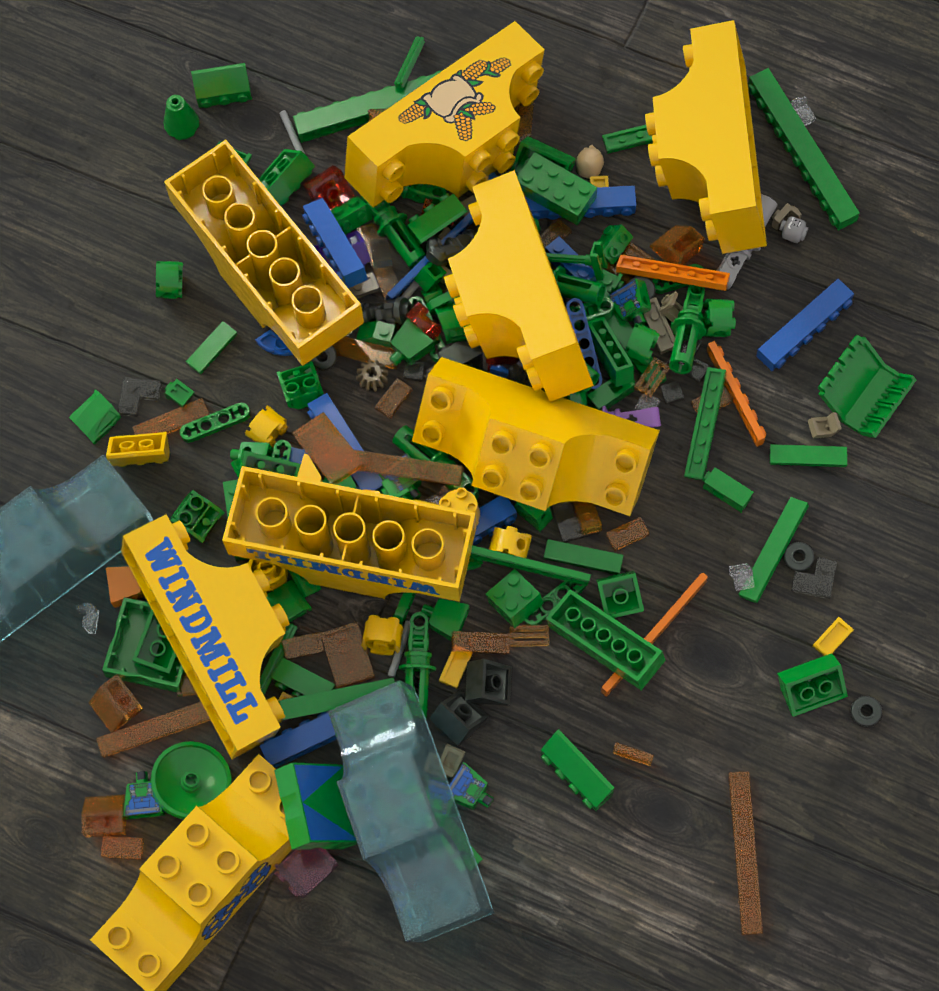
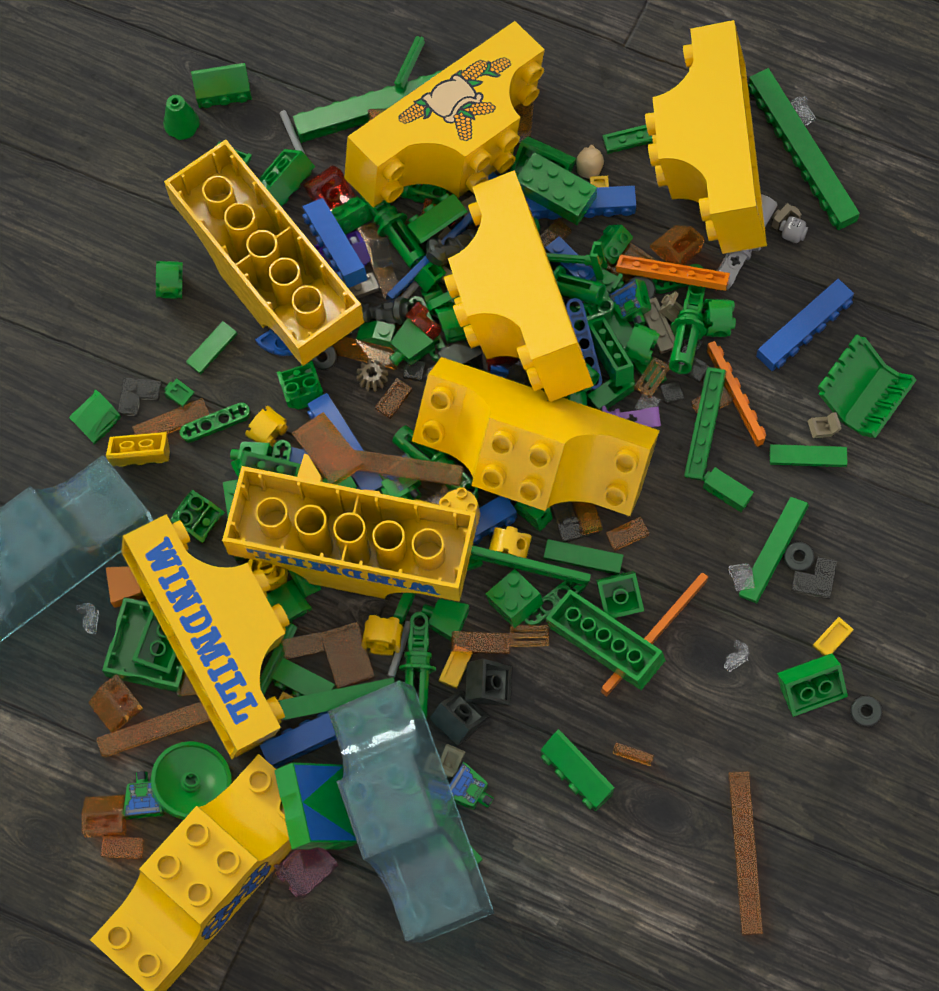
(736, 659): none -> clear bracket

